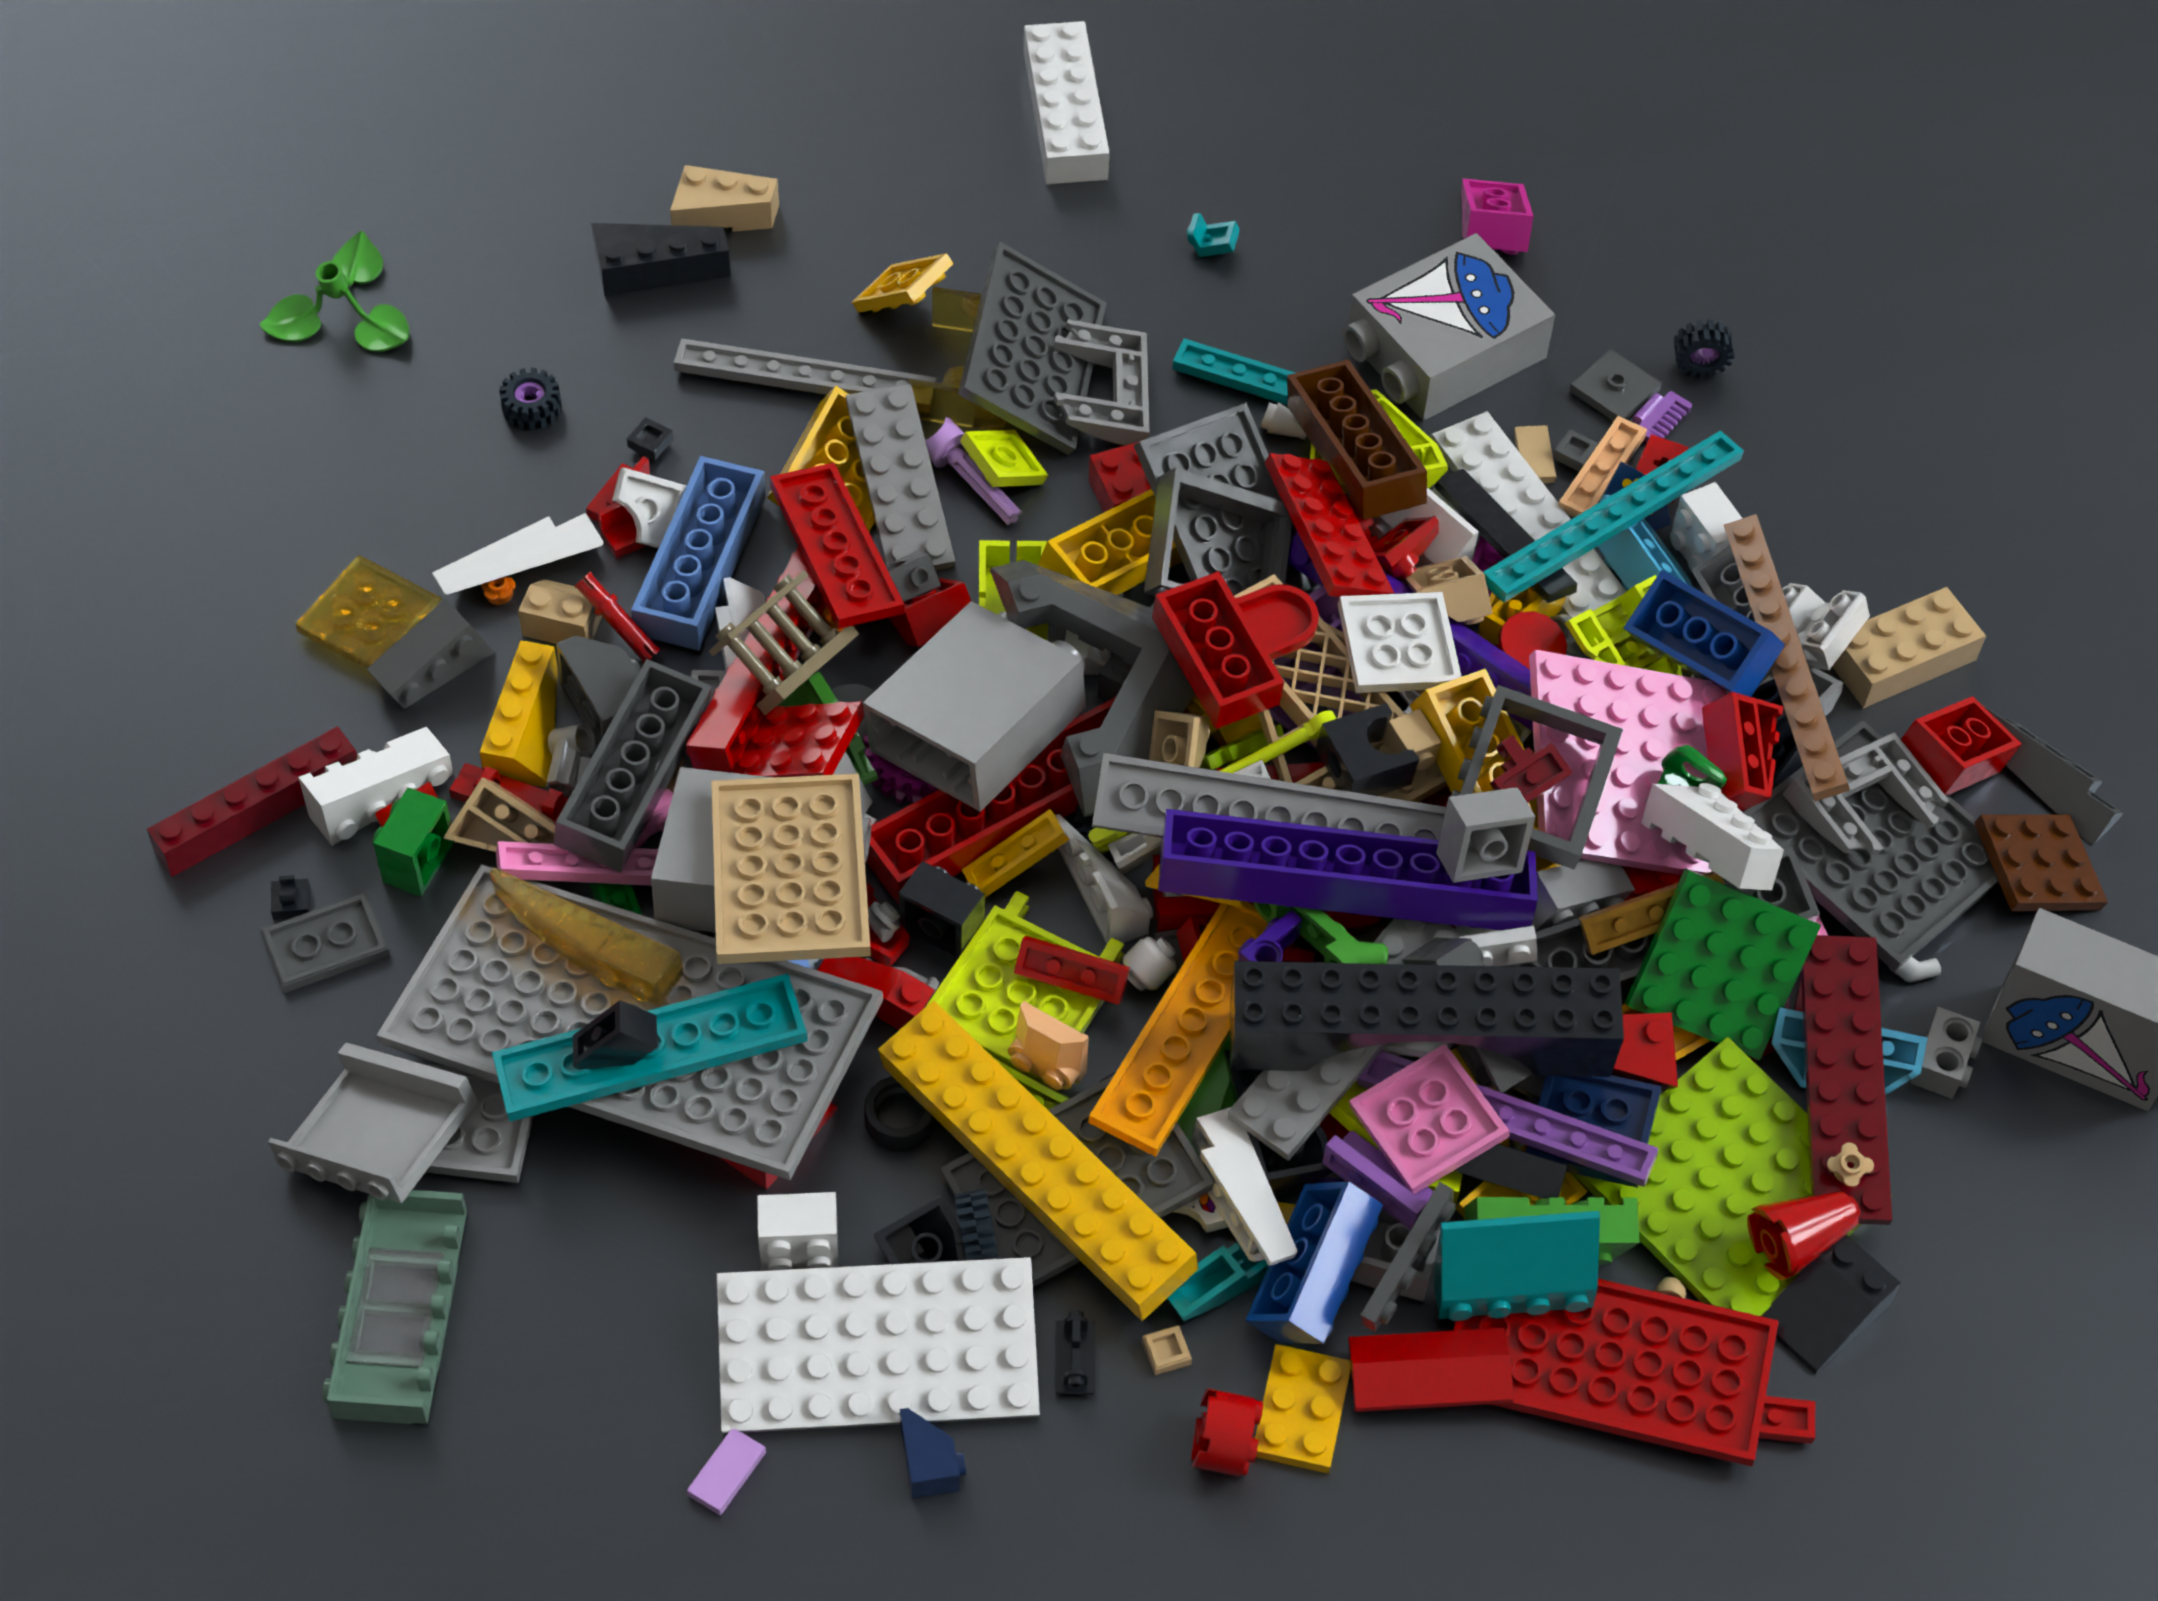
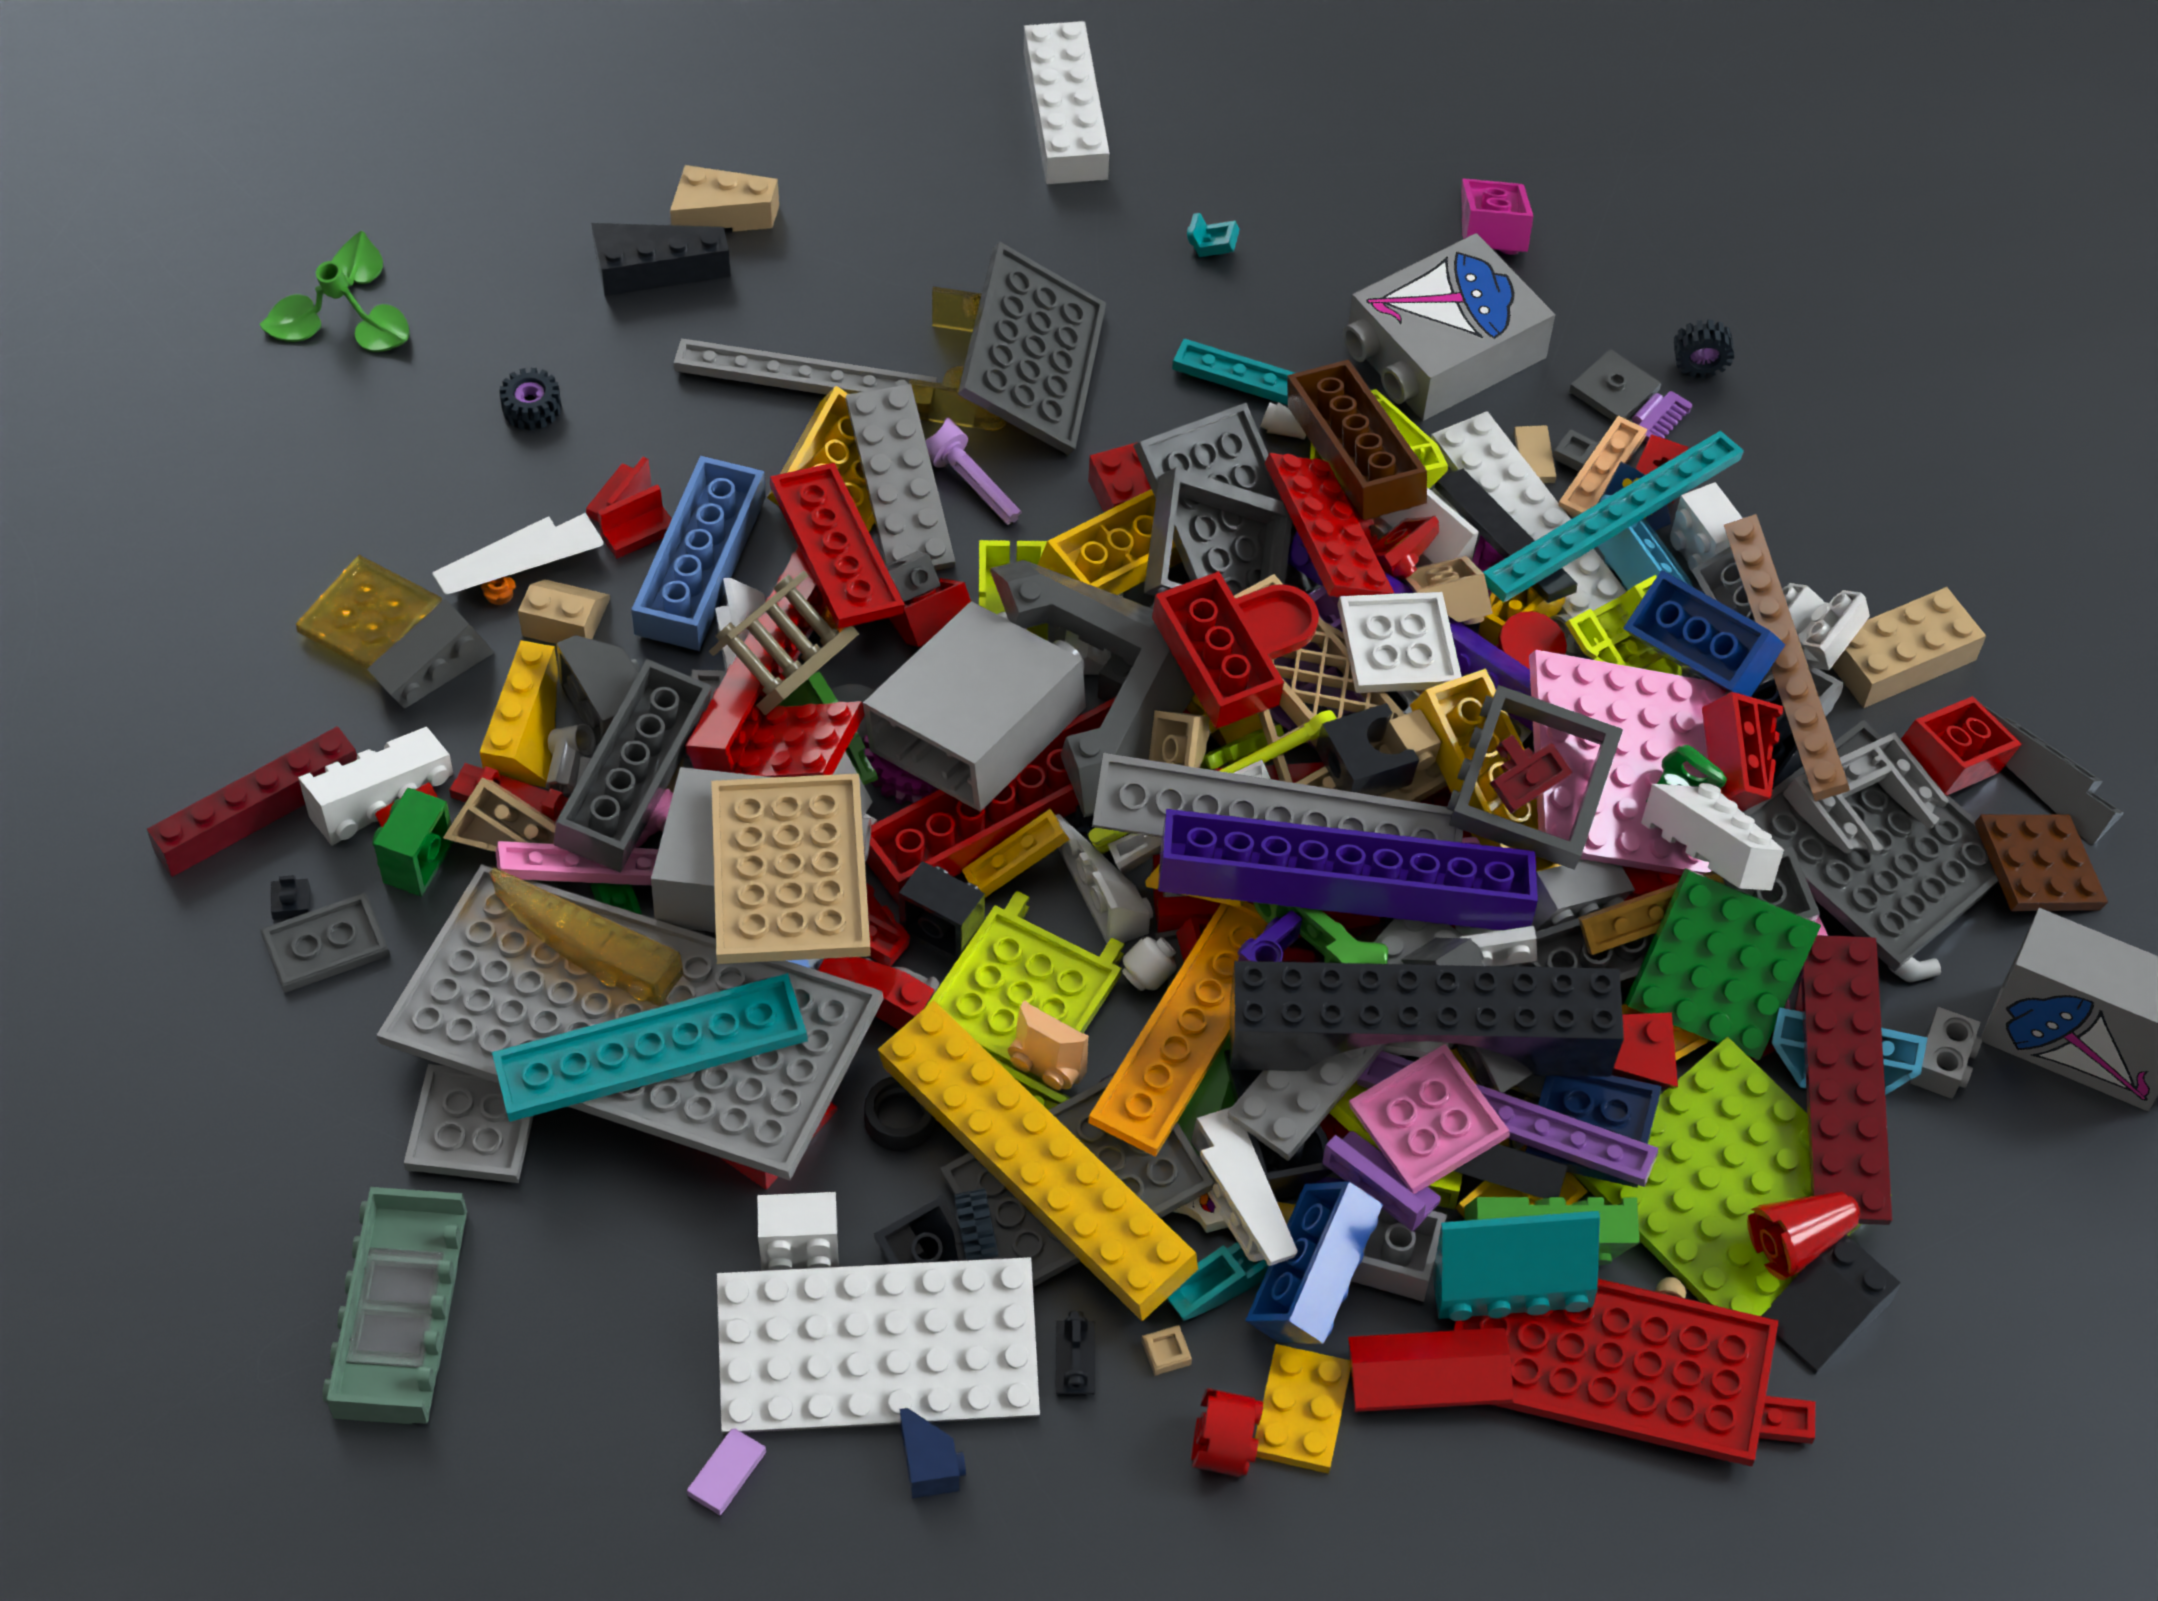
(378, 1124): light grey panel -> none
(615, 1038): black slope -> none
(616, 617): red pin -> none
(649, 502): white tile -> none
(650, 438): black plate -> none
(883, 920): light grey plate -> none
(903, 283): yellow plate -> none
(1003, 458): neon yellow plate -> none
(1072, 970): red plate -> none
(1124, 350): light grey wedge -> none
(1415, 1247): dark grey wing -> none
(1485, 834): light grey brick -> none
(1846, 1175): tan plate -> none

